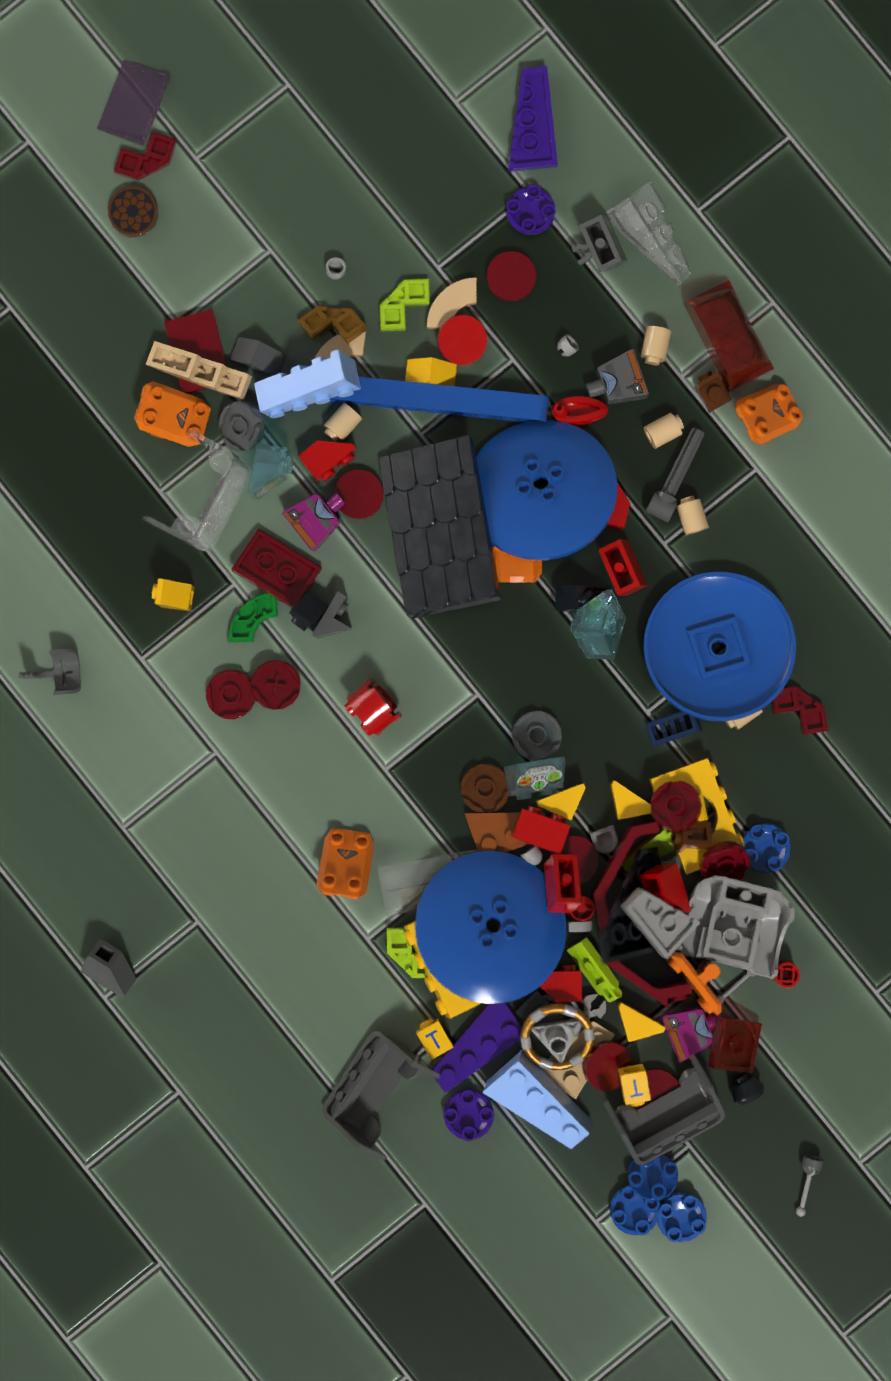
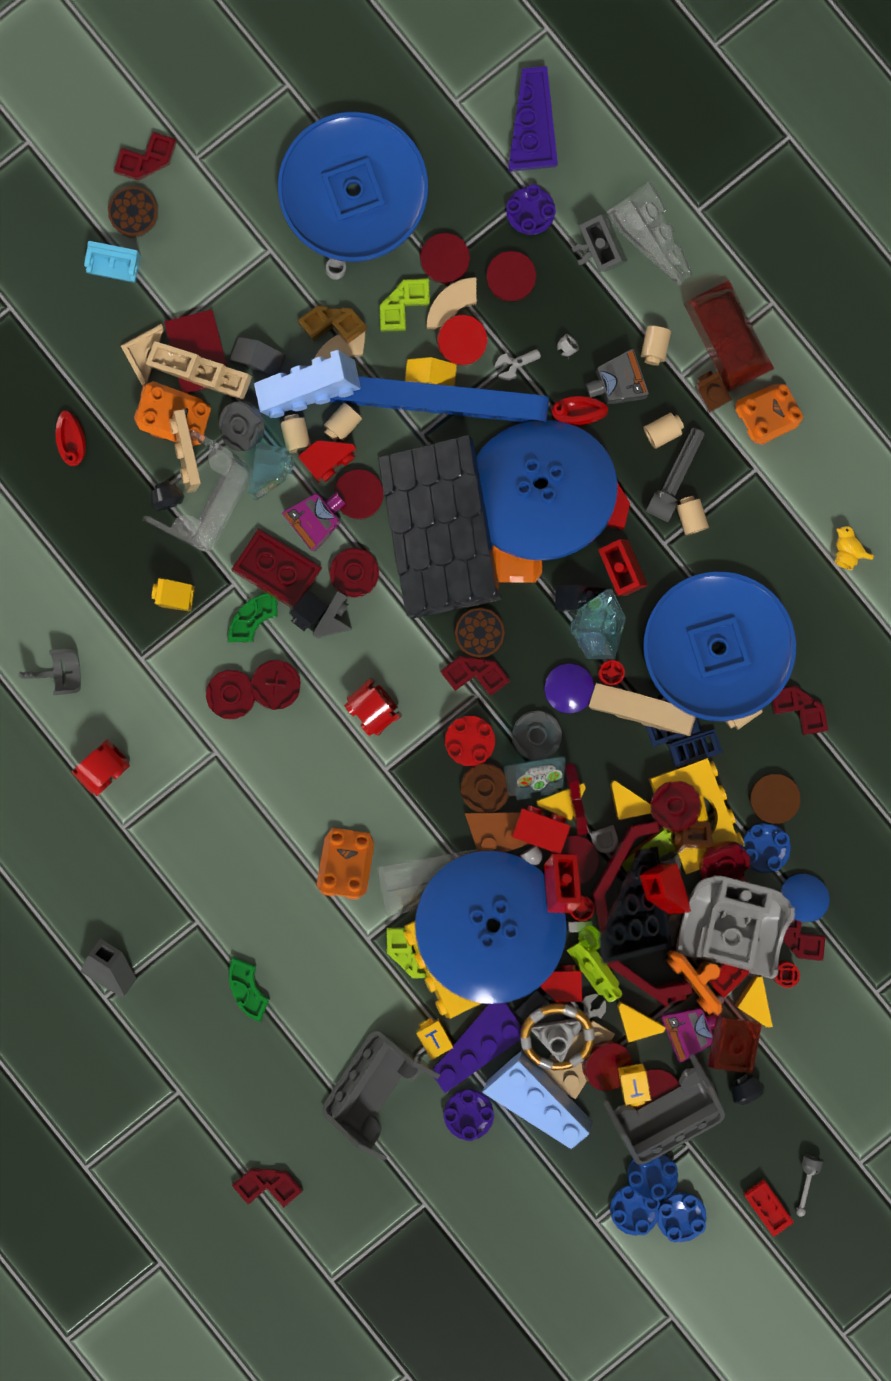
(70, 438): none -> red arm
(100, 766): none -> red brick
(112, 261): none -> medium azure hinge
(133, 102): clear purple piece -> none
(138, 351): none -> tan tile
(166, 496): none -> black cone
(184, 451): none -> tan wing
(245, 990): none -> green tile
(278, 1182): none -> dark red tile
(295, 433): none -> tan brick
(346, 152): none -> blue dish
(354, 572): none -> dark red tile
(445, 258): none -> dark red tile
(466, 668): none -> dark red tile
(470, 740): none -> red brick
(479, 632): none -> tile
(516, 363): none -> light grey bar
(569, 688): none -> dark purple dish
(575, 797): none -> dark red tile
(589, 938): none -> clear neon green tile
(611, 673): none -> red wheel
(641, 709): none -> tan slope
(659, 922): light grey wing -> none
(675, 755): none -> dark blue slope
(728, 979): none -> red plate
(754, 1001): none -> yellow slope
(768, 1207): none -> red plate
(775, 798): none -> reddish brown tile
(803, 944): none -> dark red tile
(806, 896): none -> blue dish
(849, 549): none -> yellow animal

